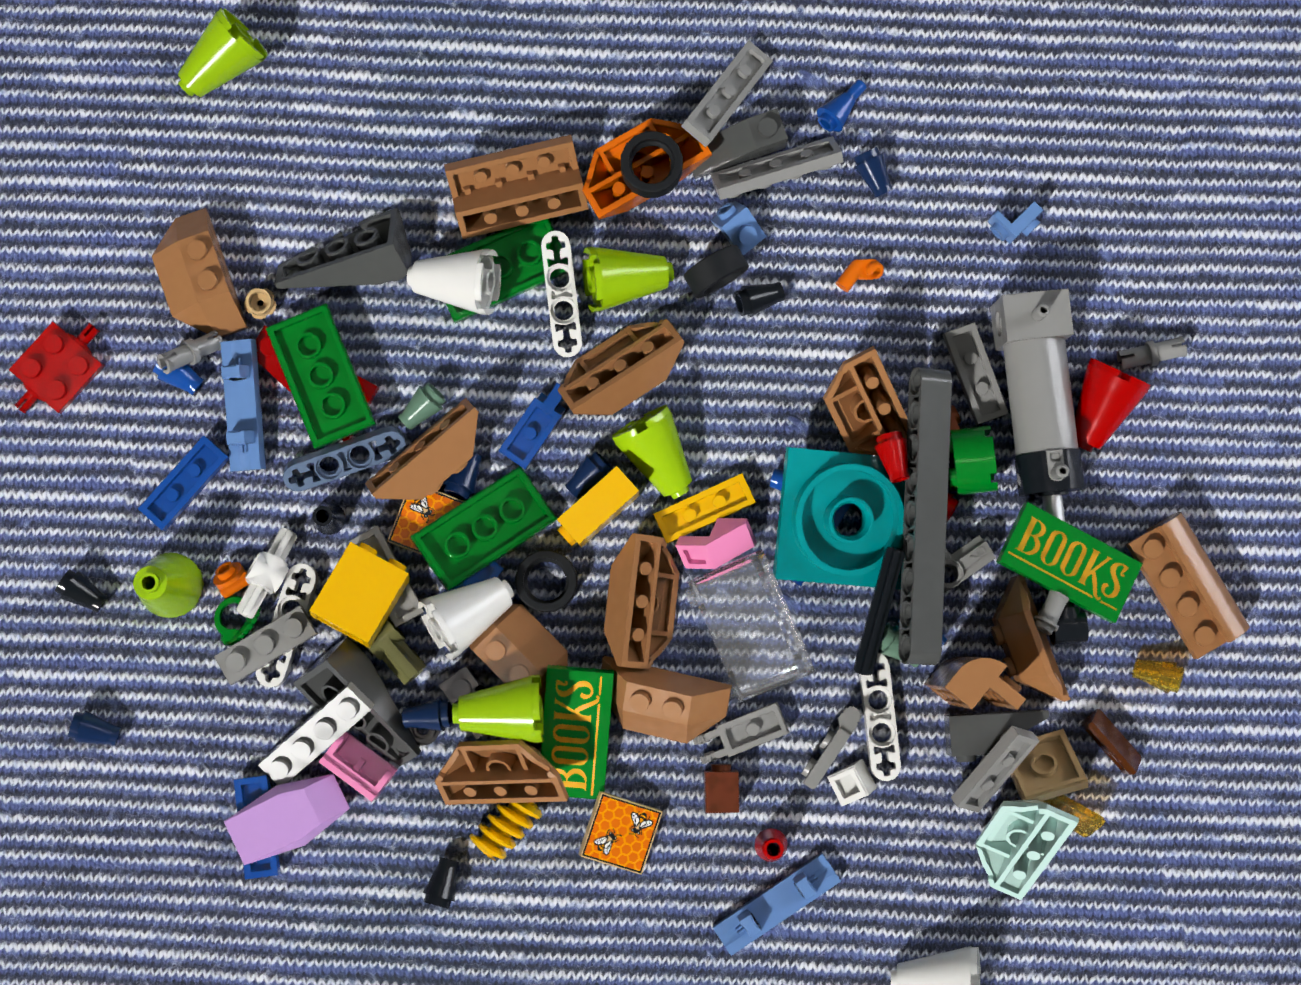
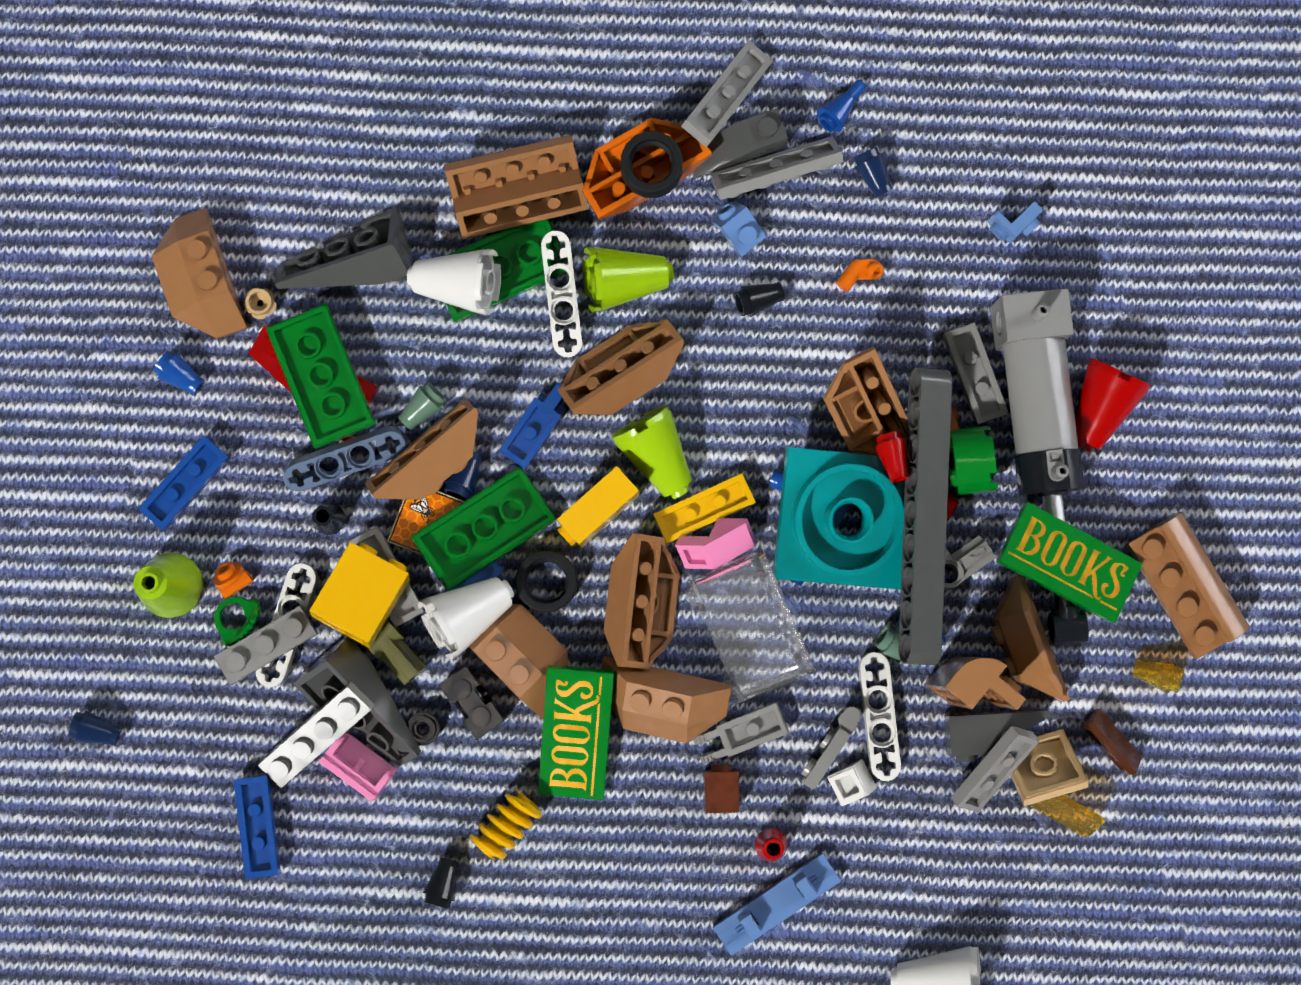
(56, 367): red plate -> none
(80, 591): black cone -> none
(189, 352): light grey pin -> none
(220, 55): lime cone -> none
(243, 405): medium blue hinge -> none
(266, 573): white axle -> none
(286, 817): lavender piece -> none
(429, 715): dark blue cone -> none
(499, 774): medium nougat wedge -> none
(503, 710): lime cone -> none
(589, 473): dark blue cone -> none
(620, 832): tile -> none
(716, 271): black tyre -> none
(879, 610): black axle -> none
(1022, 843): light aqua wedge -> none
(1050, 612): light grey pin -> none
(1151, 353): light grey pin -> none

